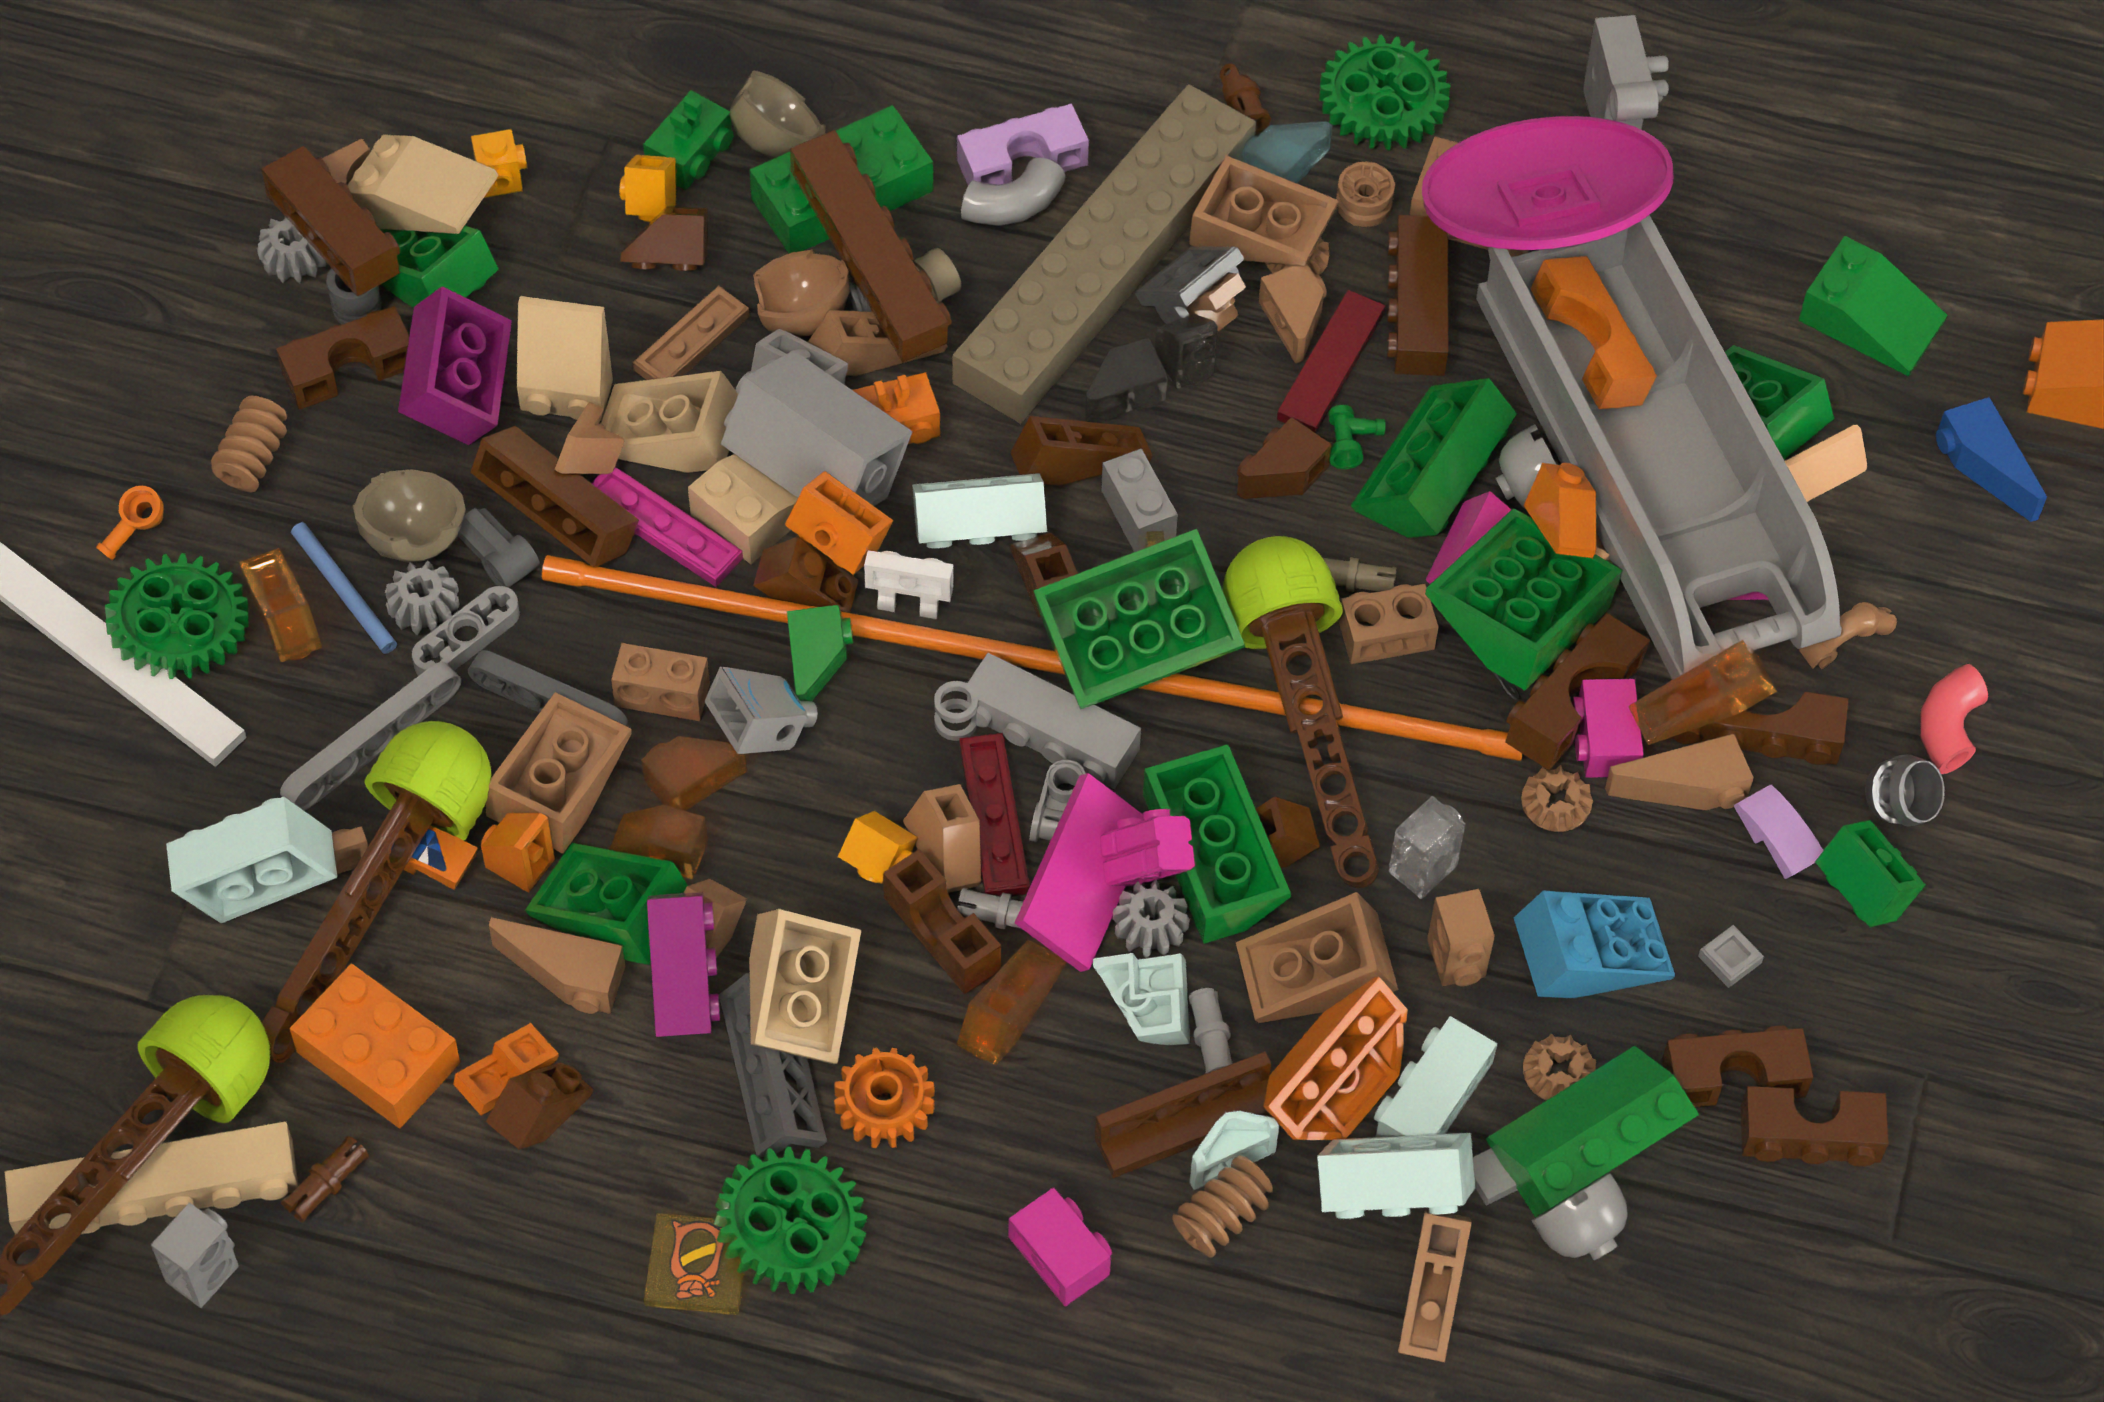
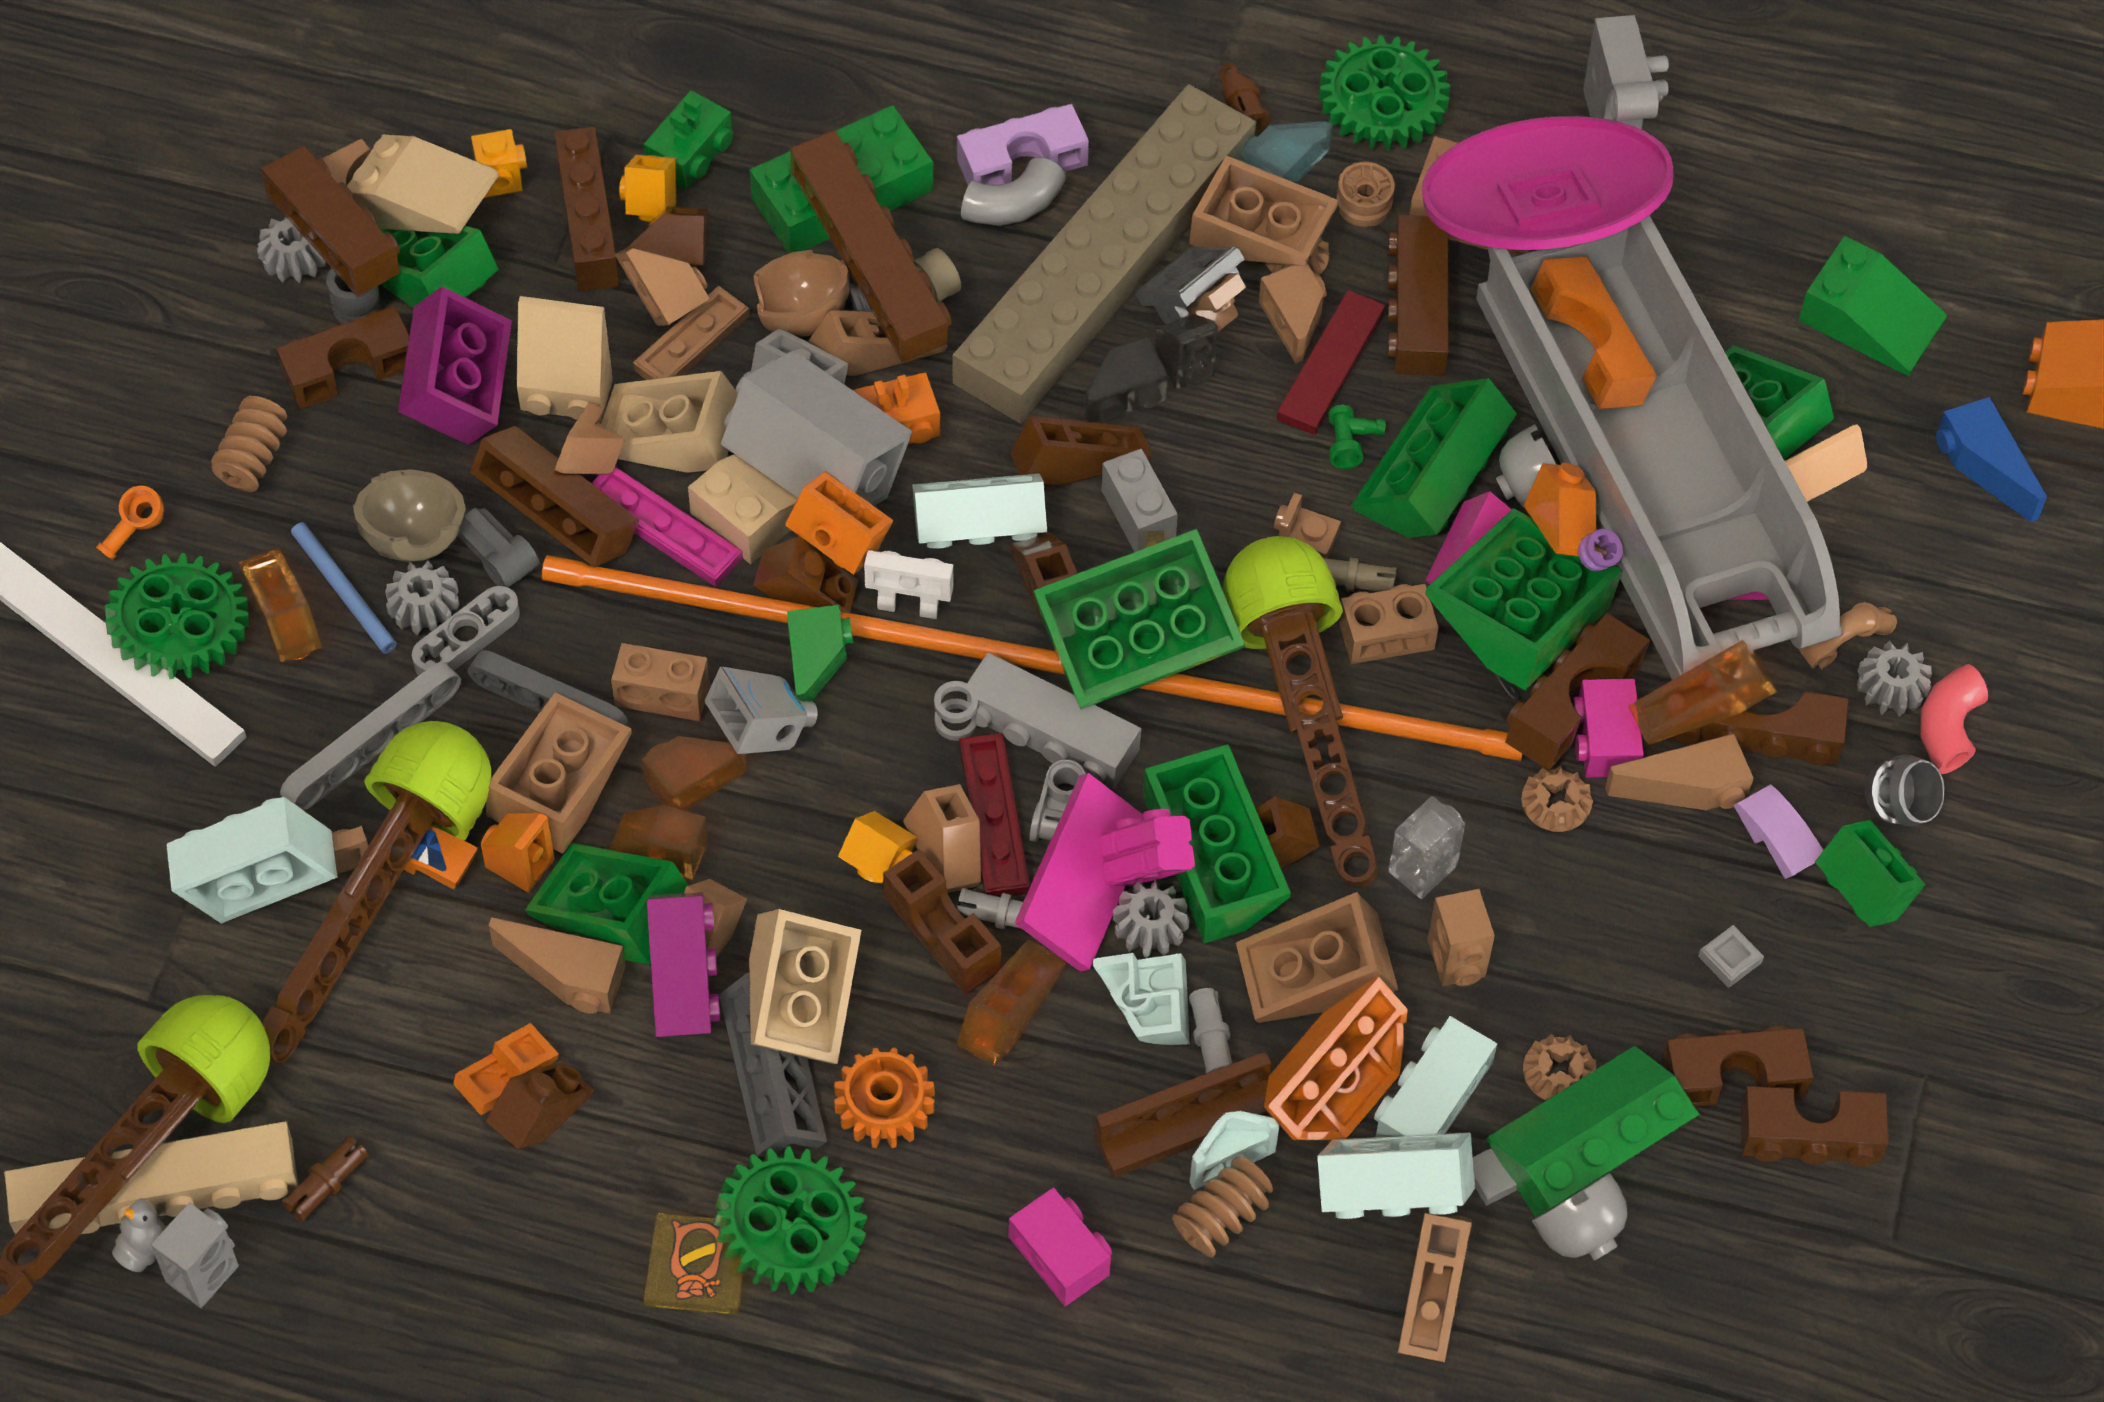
(137, 1234): none -> light grey animal
(375, 1045): orange brick -> none
(586, 209): none -> reddish brown brick
(664, 284): none -> medium nougat slope
(772, 116): dark tan cylinder -> none
(1285, 464): reddish brown slope -> none
(1307, 526): none -> medium nougat bracket
(1591, 943): dark azure slope -> none
(1595, 560): none -> medium lavender bush
(1894, 678): none -> light grey gear

